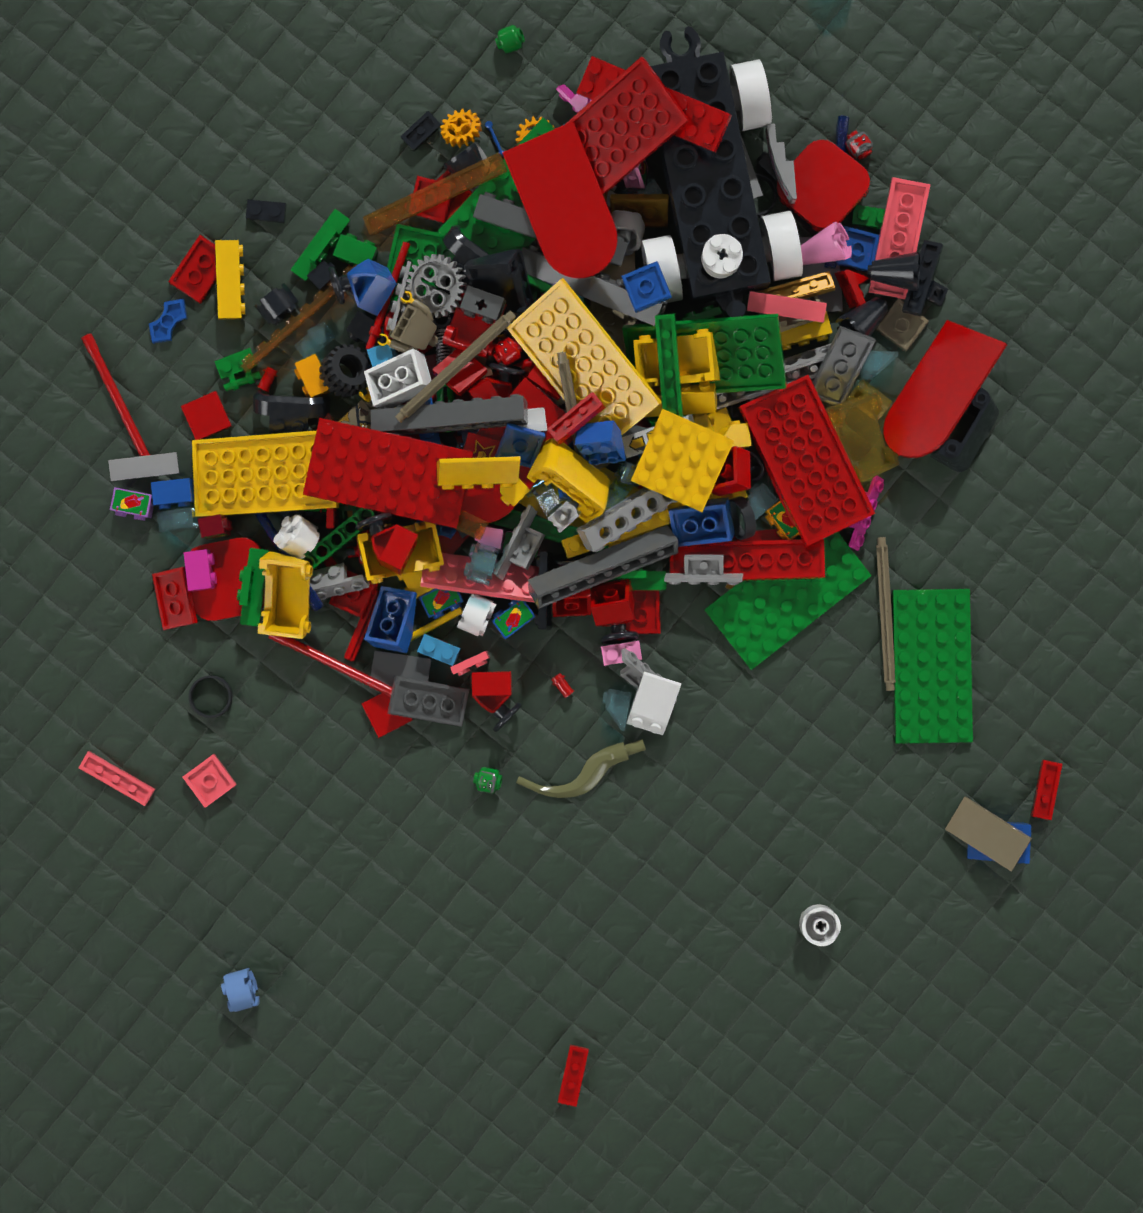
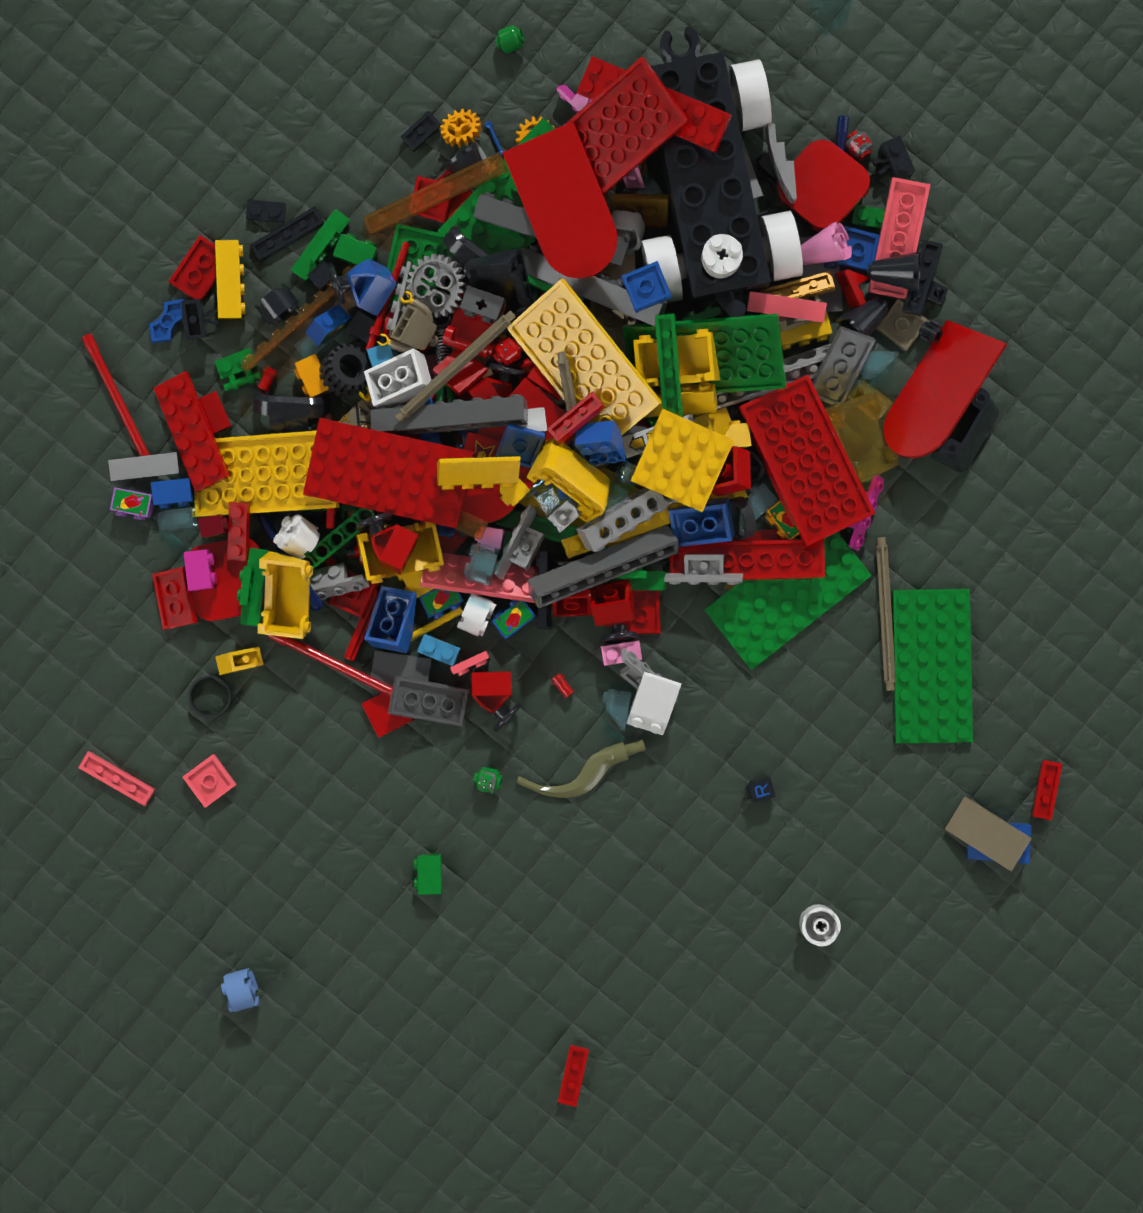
(191, 431): none -> red plate
(195, 319): none -> black brick
(238, 531): none -> red plate
(239, 660): none -> yellow slope
(287, 234): none -> black tile
(328, 324): none -> blue brick
(429, 874): none -> green brick
(760, 790): none -> black brick
(895, 158): none -> black brick
(930, 332): none -> black gear

